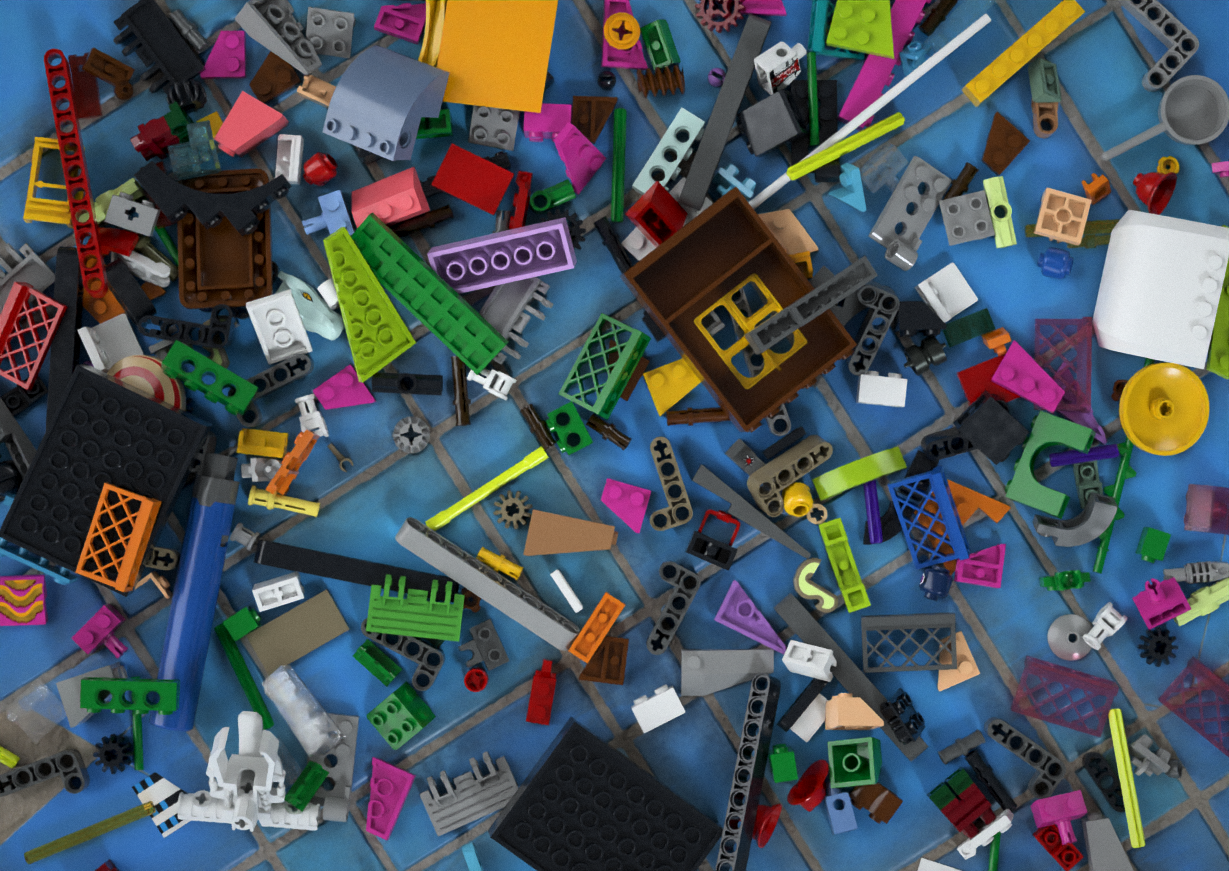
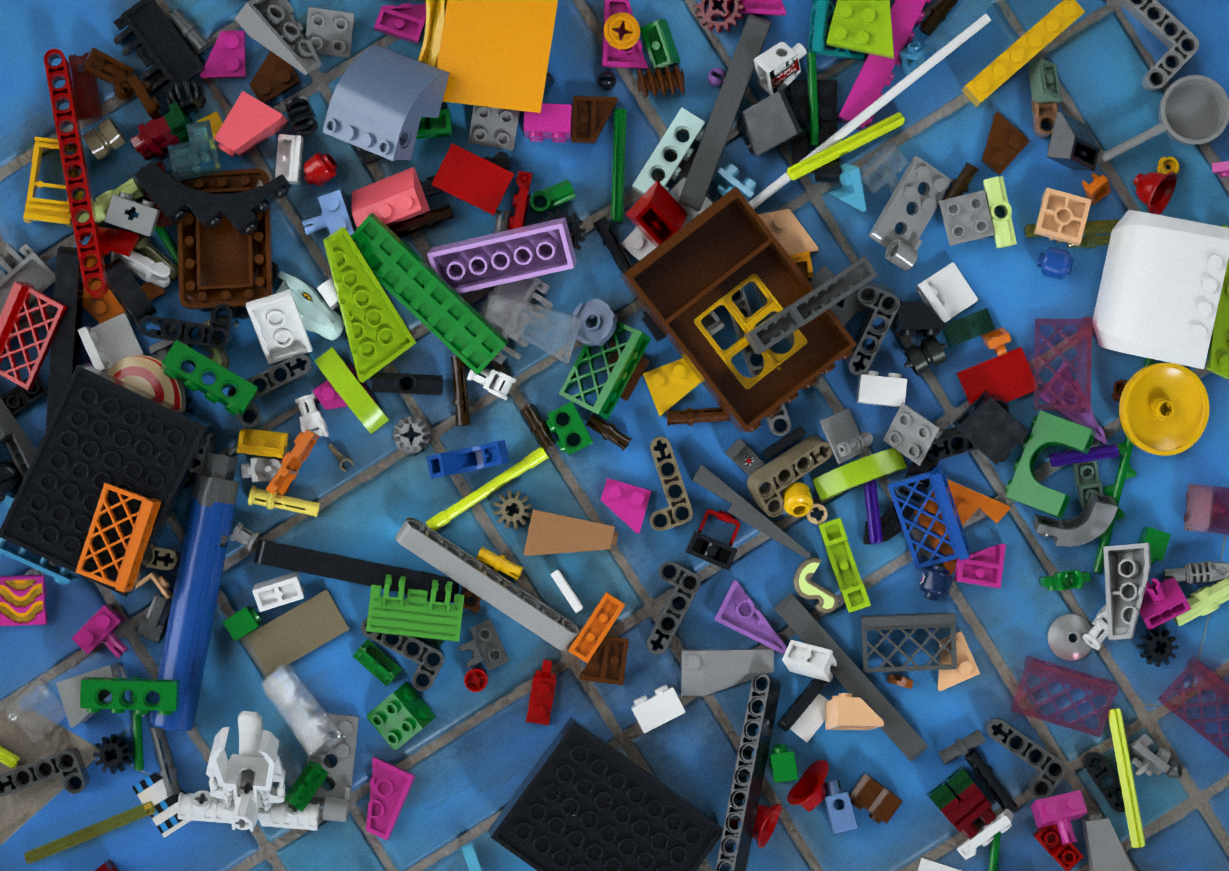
(104, 139): none -> dark tan wheel
(142, 90): none -> reddish brown wing
(154, 623): none -> dark grey piece
(171, 787): none -> dark grey pin
(243, 675): green axle -> none
(301, 115): none -> black gear
(316, 90): light nougat hinge -> none
(351, 390): none -> lime slope
(467, 459): none -> blue arch
(471, 797): light grey hinge -> none
(536, 324): none -> clear wedge
(579, 155): dark pink wing -> none
(606, 322): none -> sand blue plate
(844, 436): none -> light grey hinge
(854, 762): green slope -> none
(900, 680): none -> dark orange tile
(911, 434): none -> light grey hinge
(911, 720): black hinge -> none
(1027, 379): dark pink wing -> none
(1072, 144): none -> black slope
(1125, 584): none -> light grey wedge

